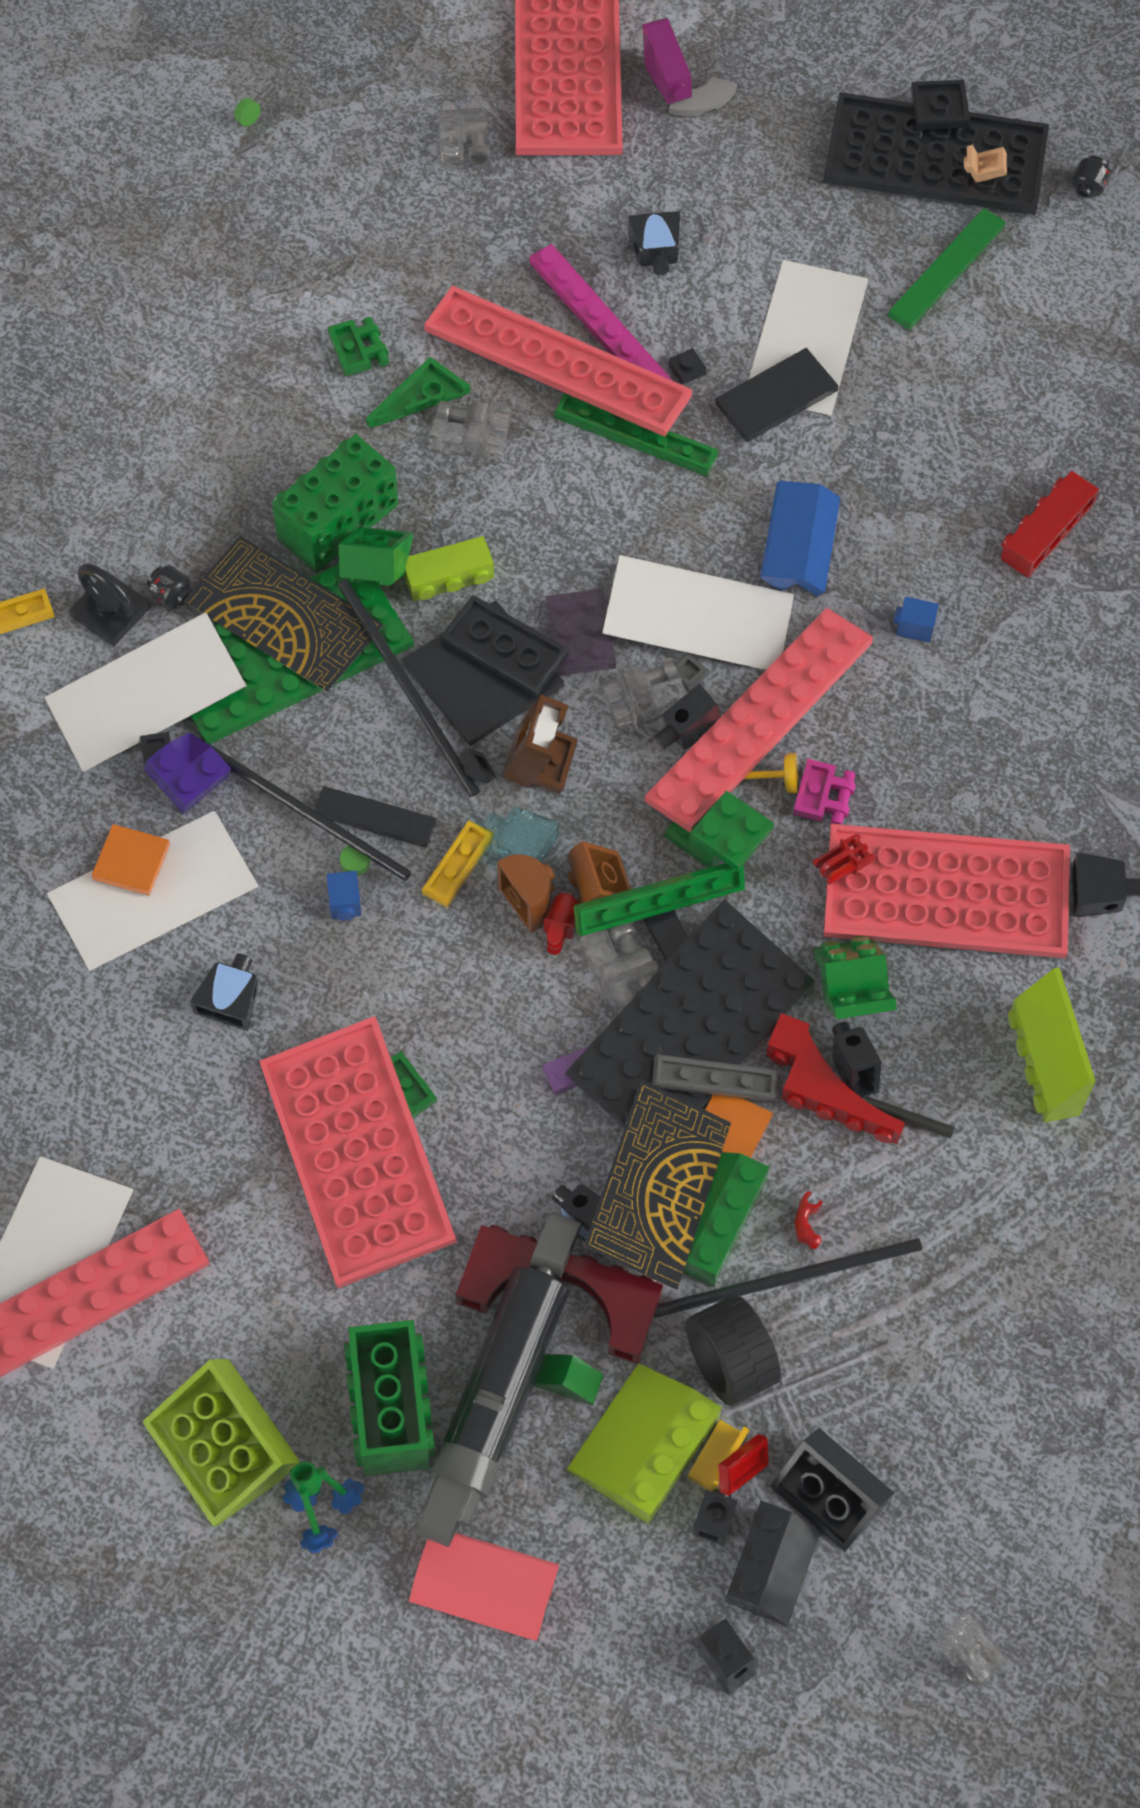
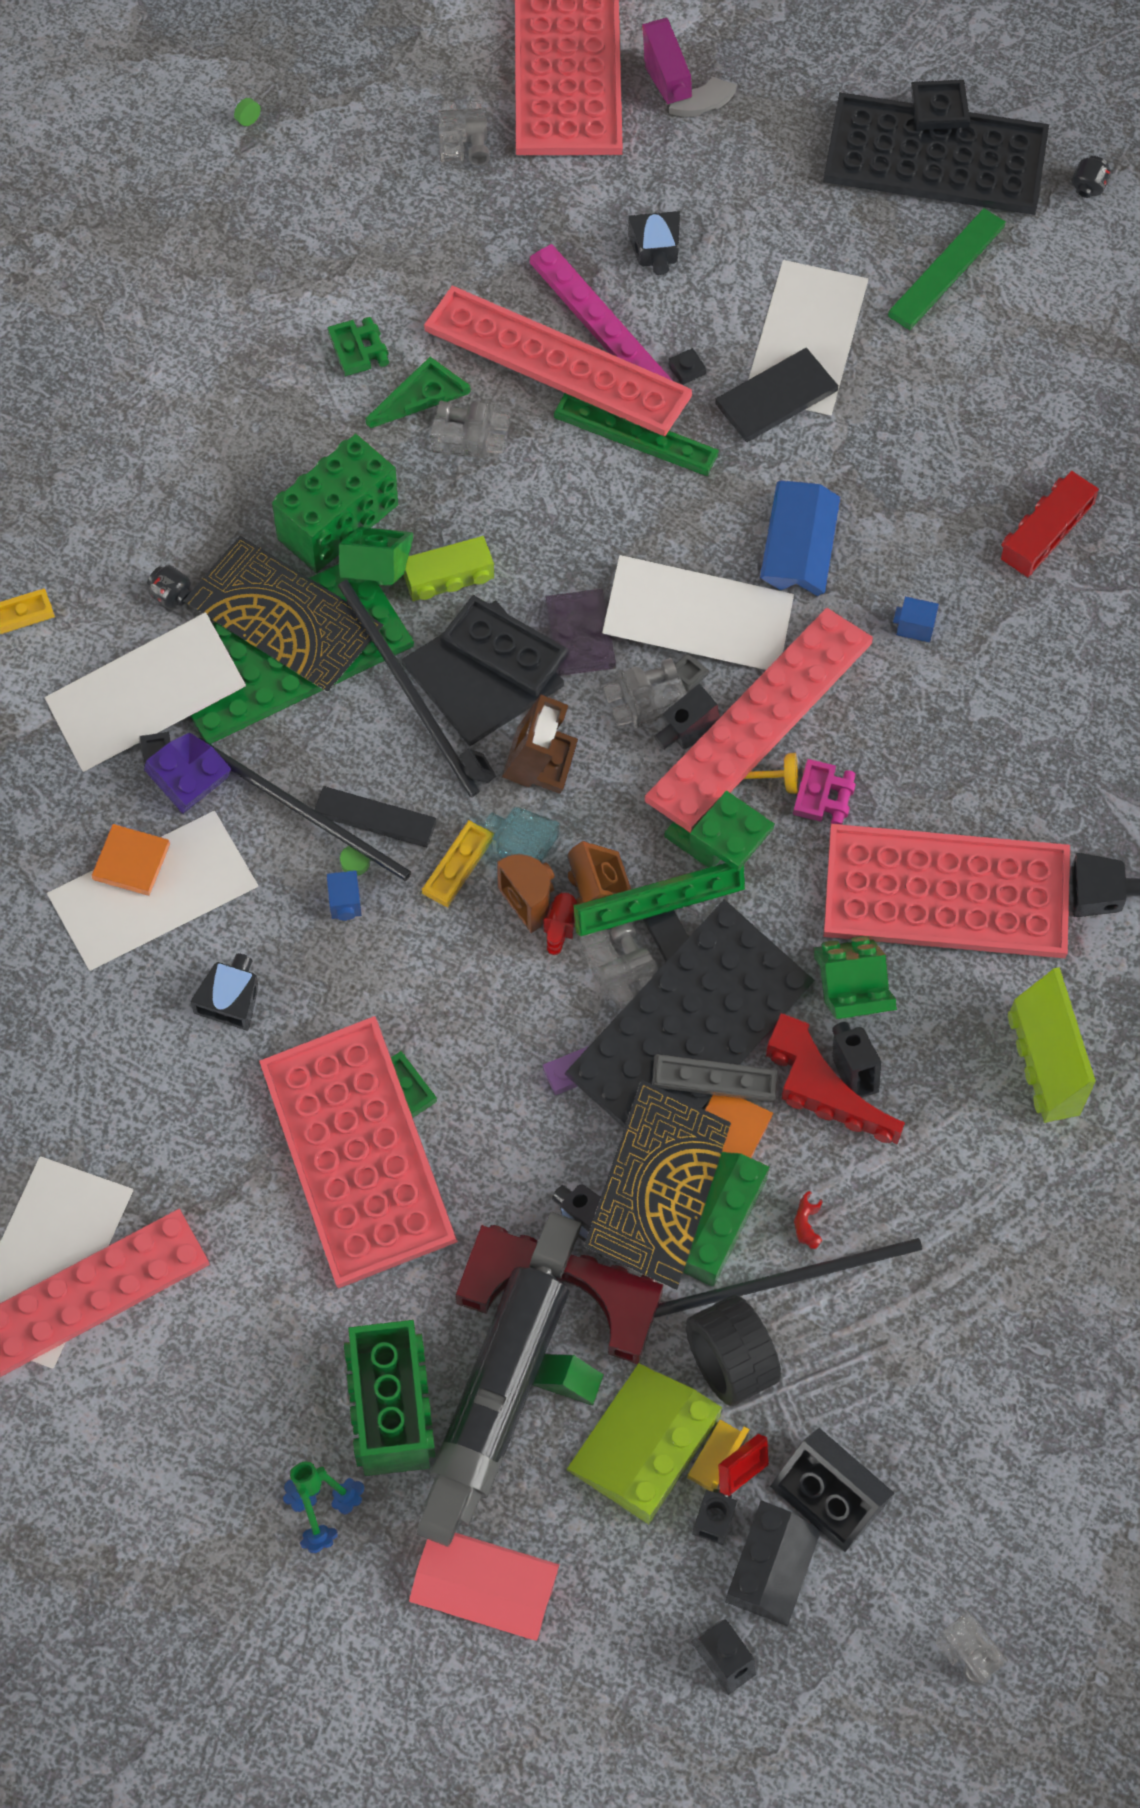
(108, 605): black tile -> none
(220, 1440): lime slope -> none
(842, 860): red arm -> none
(912, 1118): pearl dark grey bar -> none
(985, 164): light nougat bracket -> none

